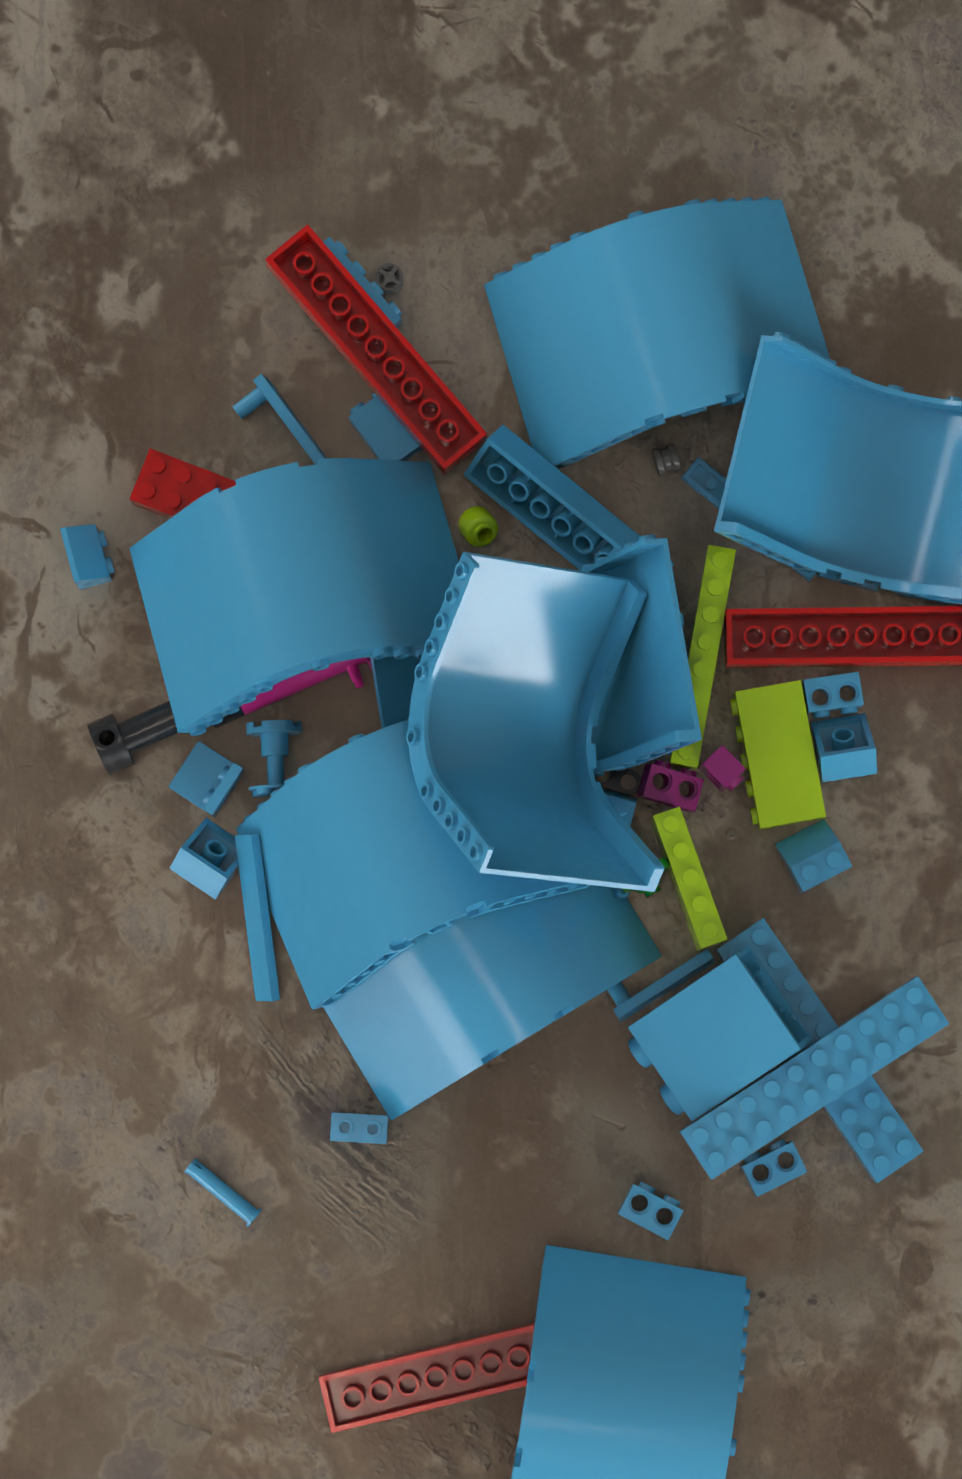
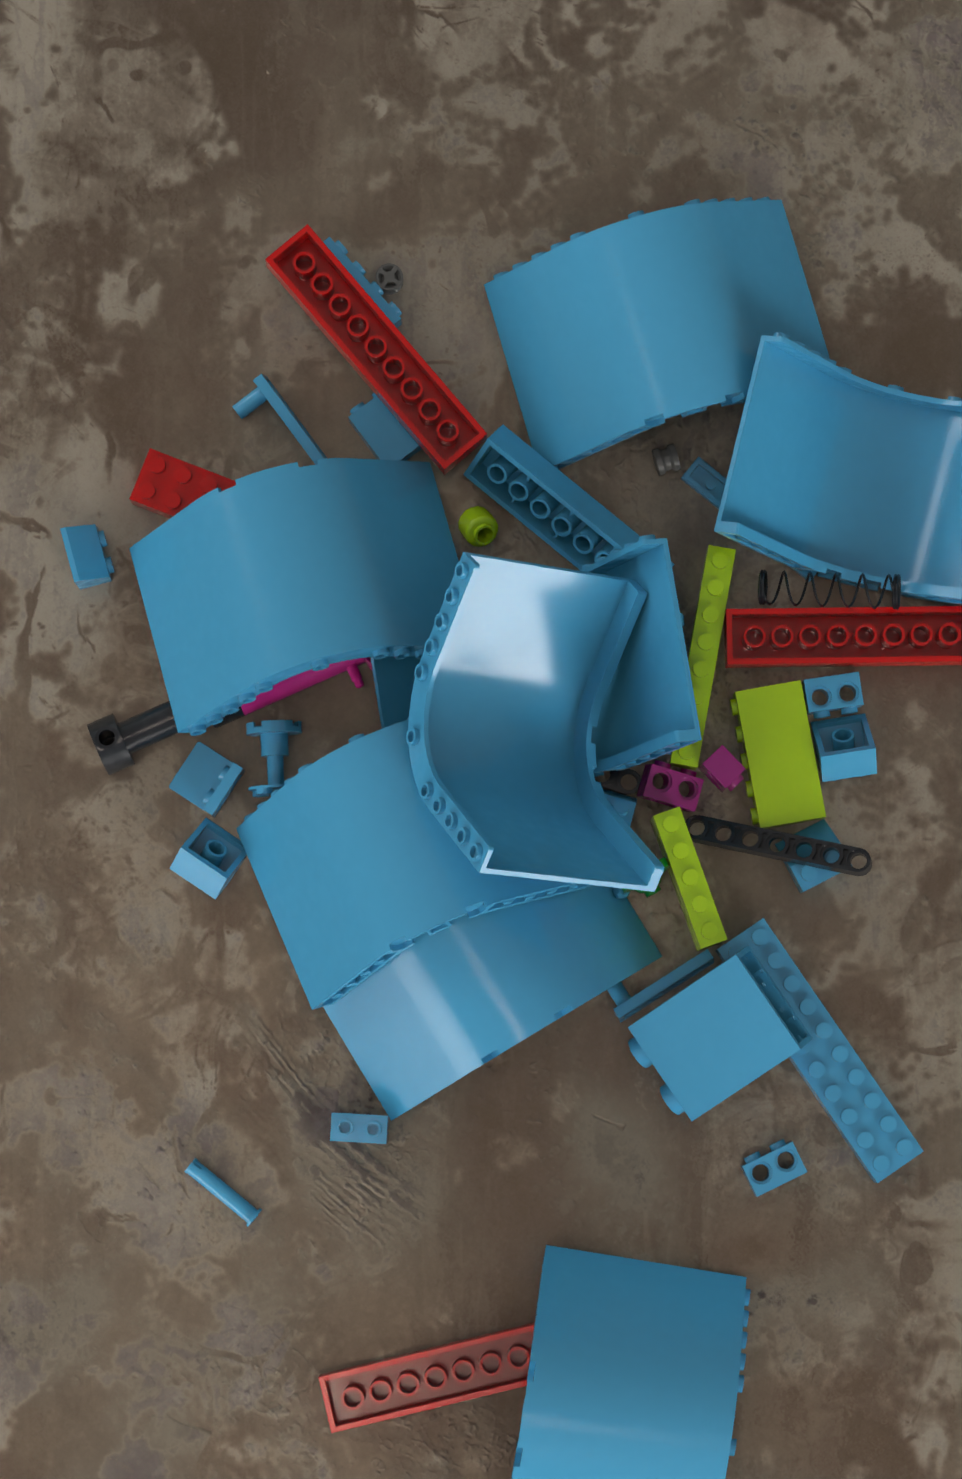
(257, 917): dark azure tile -> none
(647, 1217): dark azure brick -> none
(788, 854): none -> black beam
(814, 1077): dark azure brick -> none
(895, 587): none -> black piece

